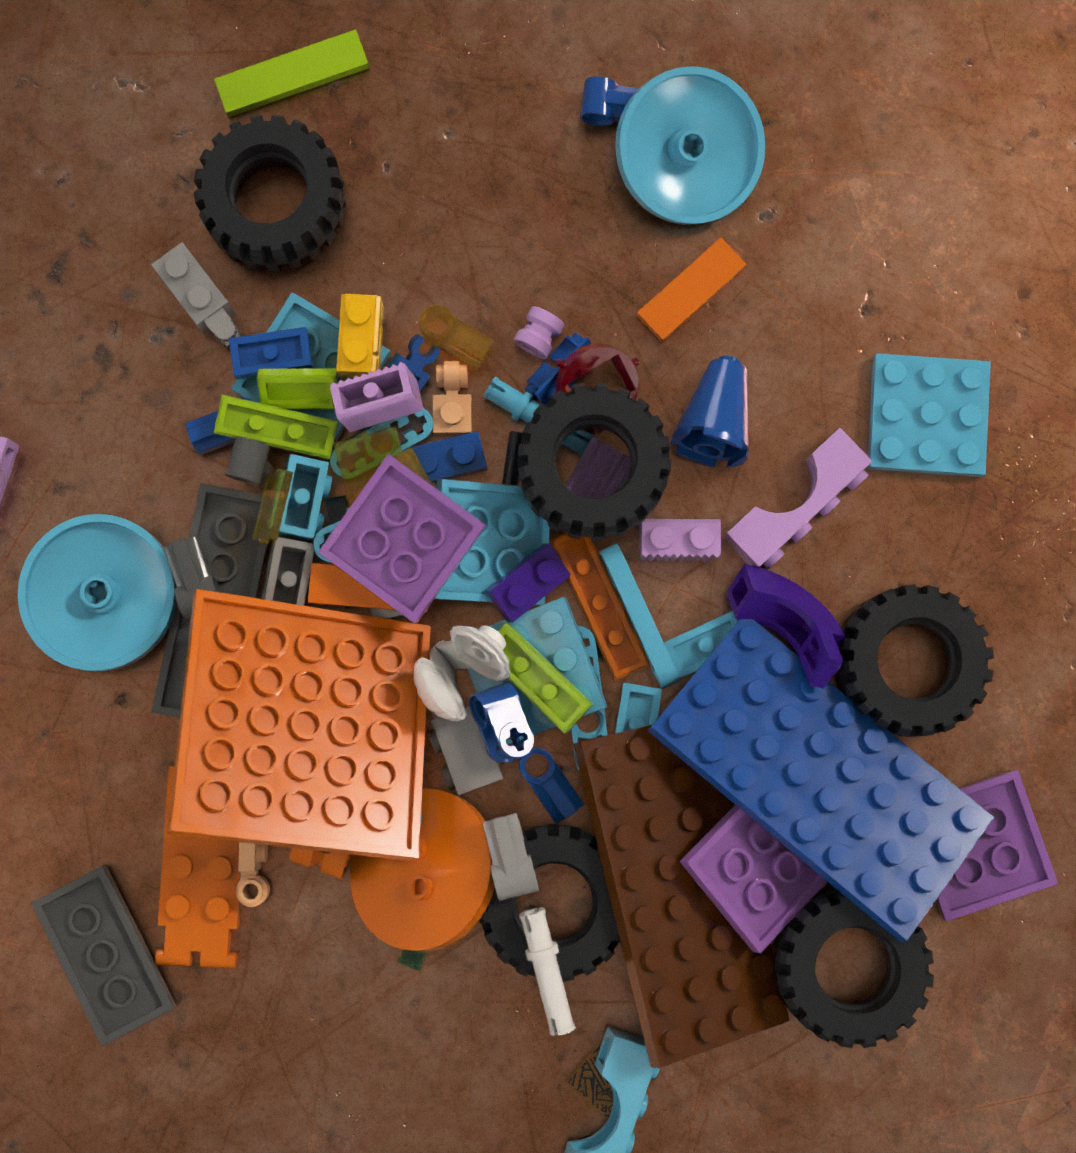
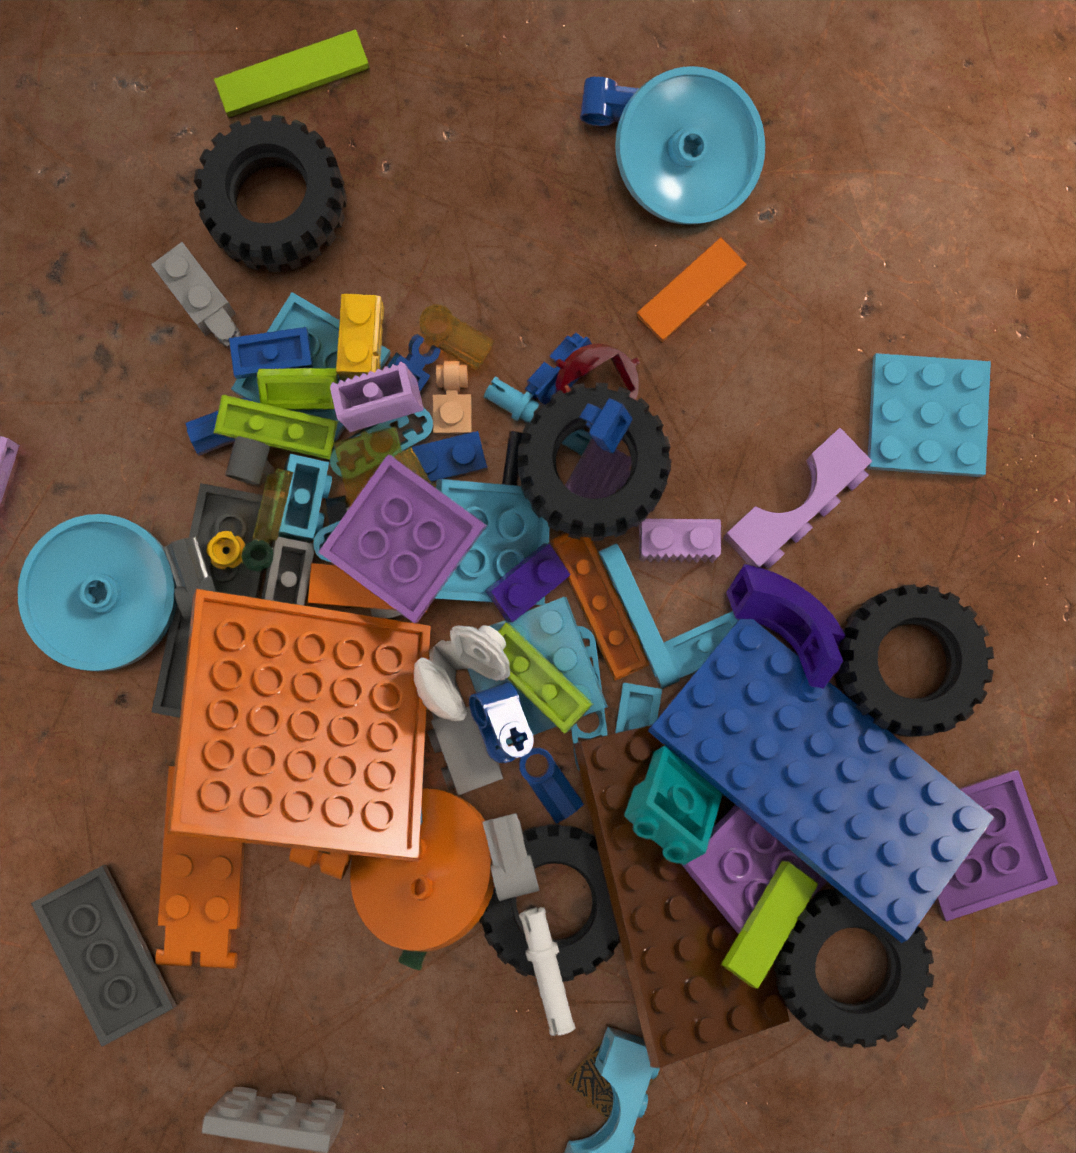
(218, 543): none -> yellow plate
(249, 864): light nougat plate -> none
(261, 546): none -> clear green pin
(274, 1120): none -> light grey plate
(537, 335): lavender wheel -> none
(607, 424): none -> blue tile
(674, 807): none -> teal plate
(716, 416): blue cone -> none
(769, 924): none -> lime tile

